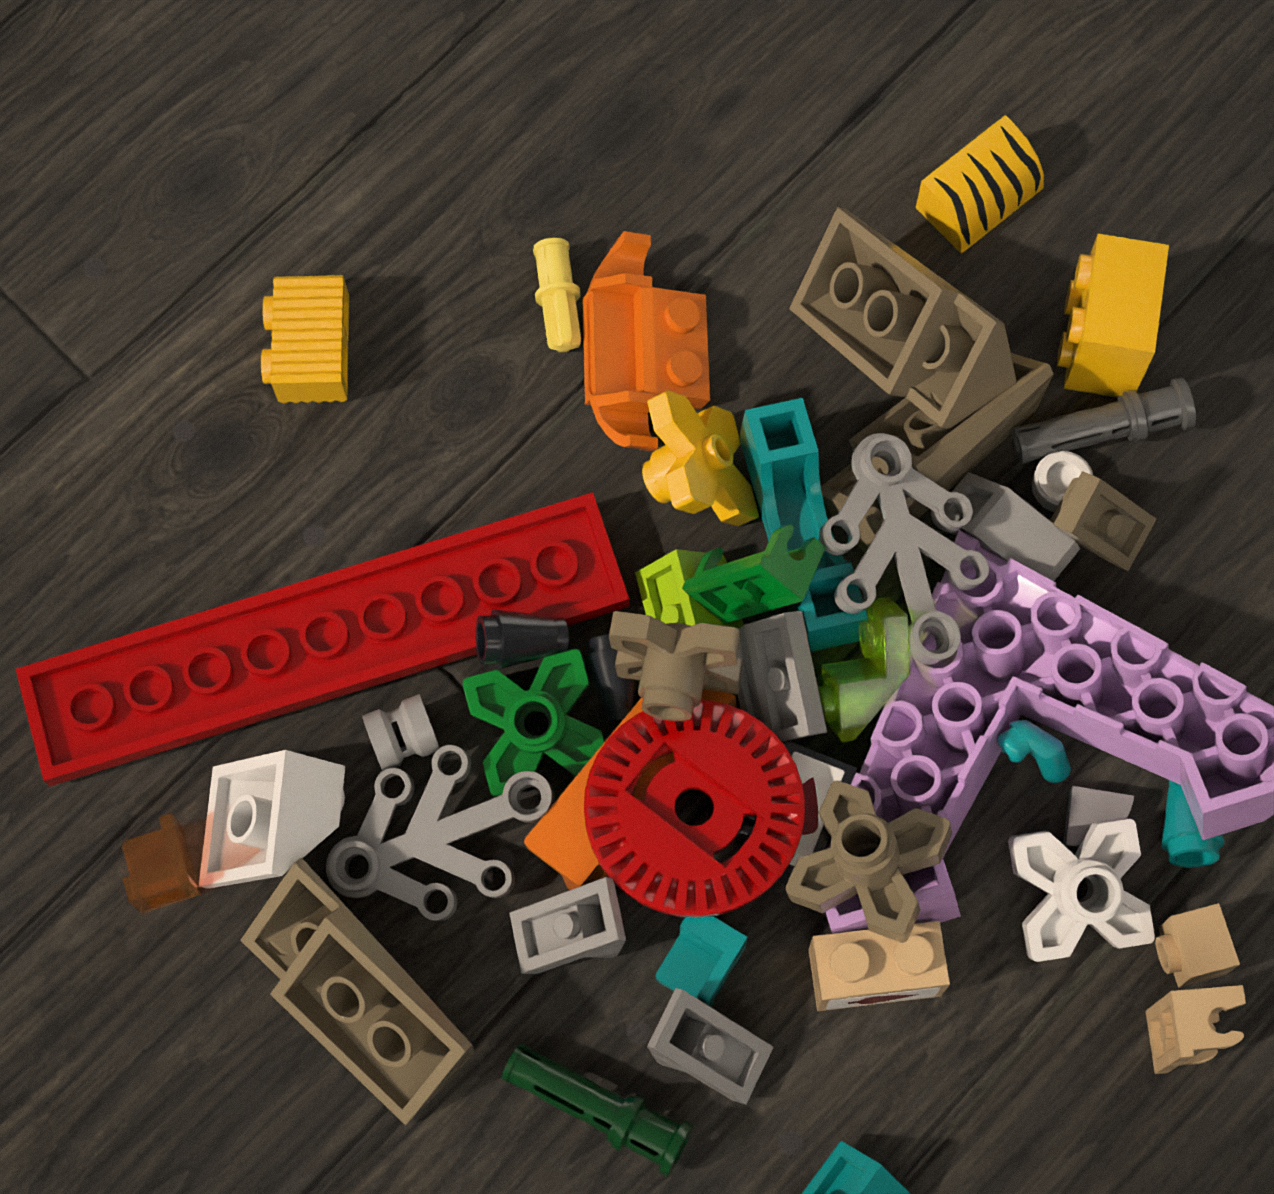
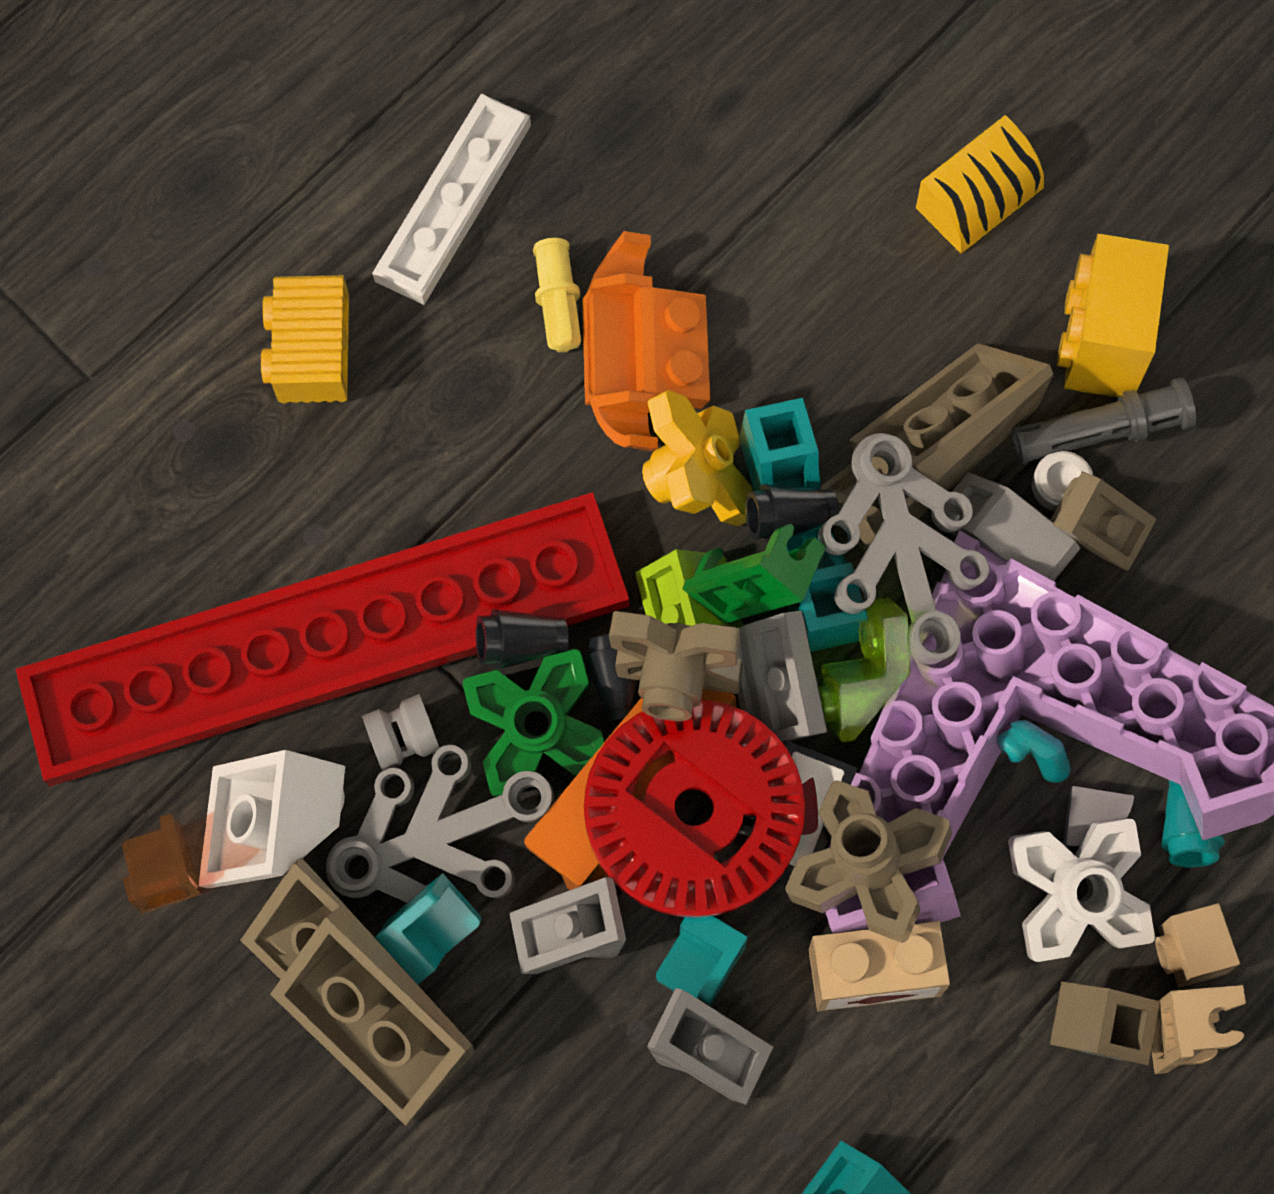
(428, 928): none -> teal panel
(452, 199): none -> white tile
(622, 1119): dark green pin -> none
(785, 505): none -> black cone
(903, 323): dark tan slope -> none
(1105, 1022): none -> dark tan brick

